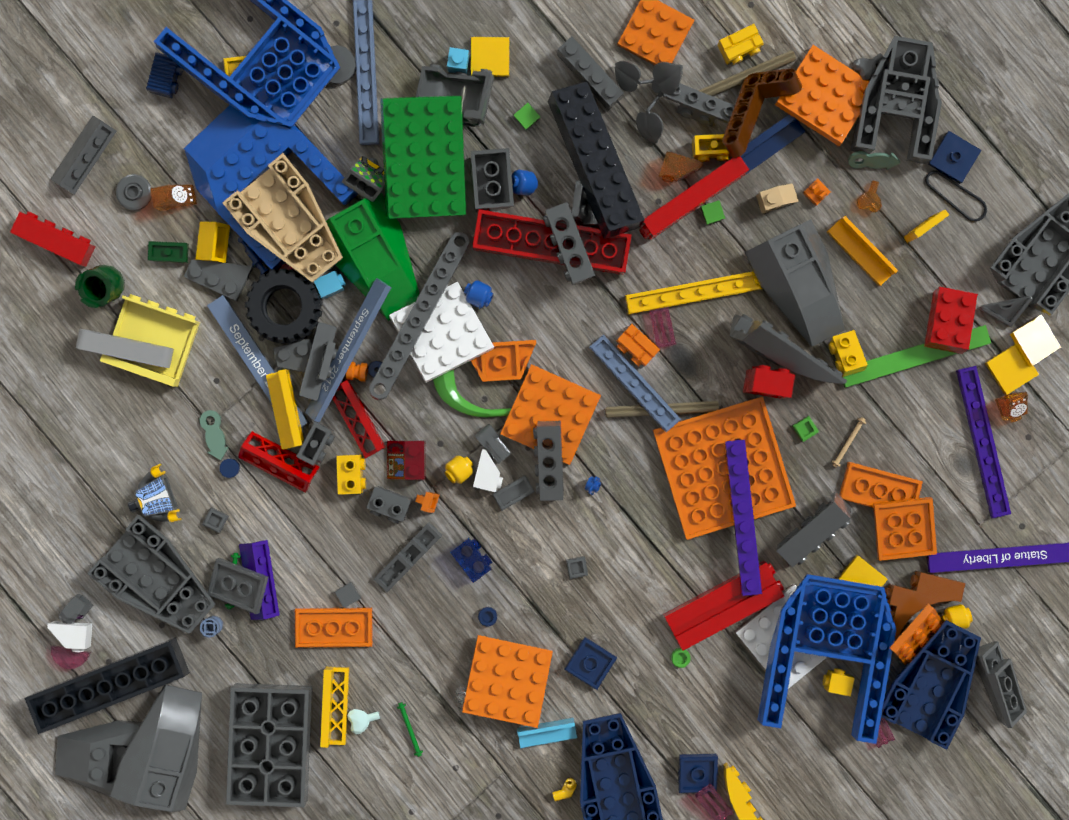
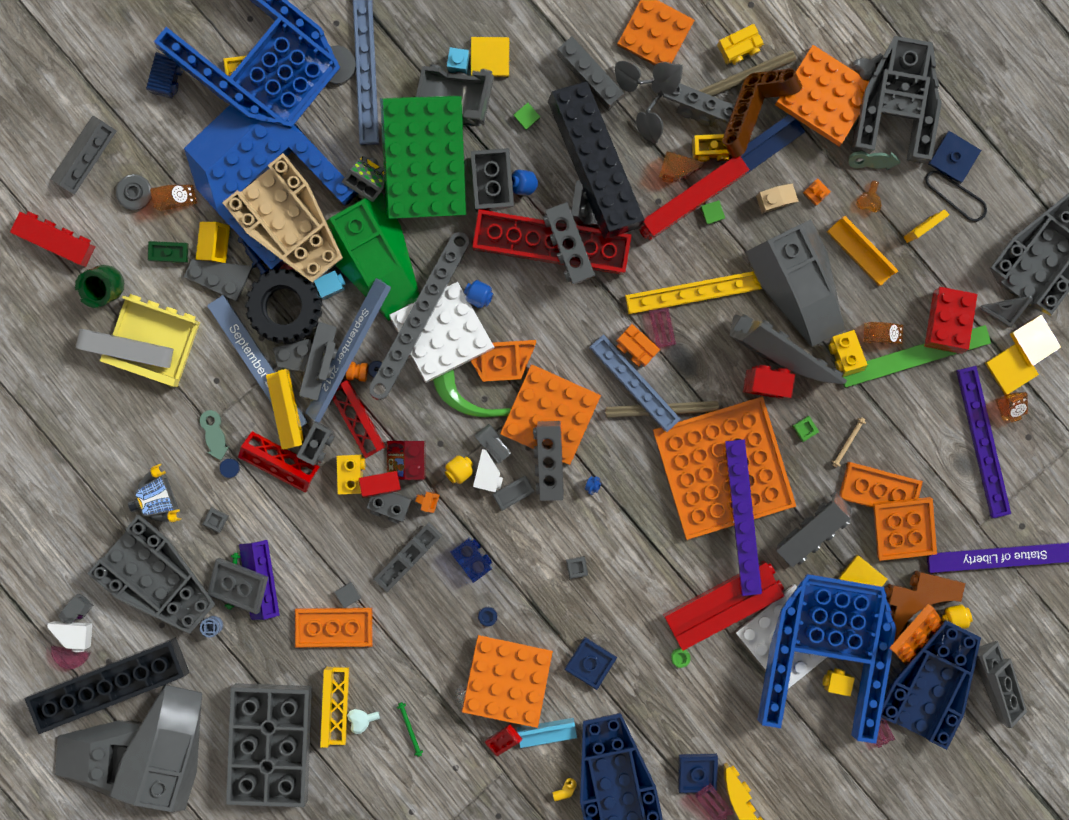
(379, 484): none -> red tile
(503, 740): none -> red plate
(883, 333): none -> clear orange slope

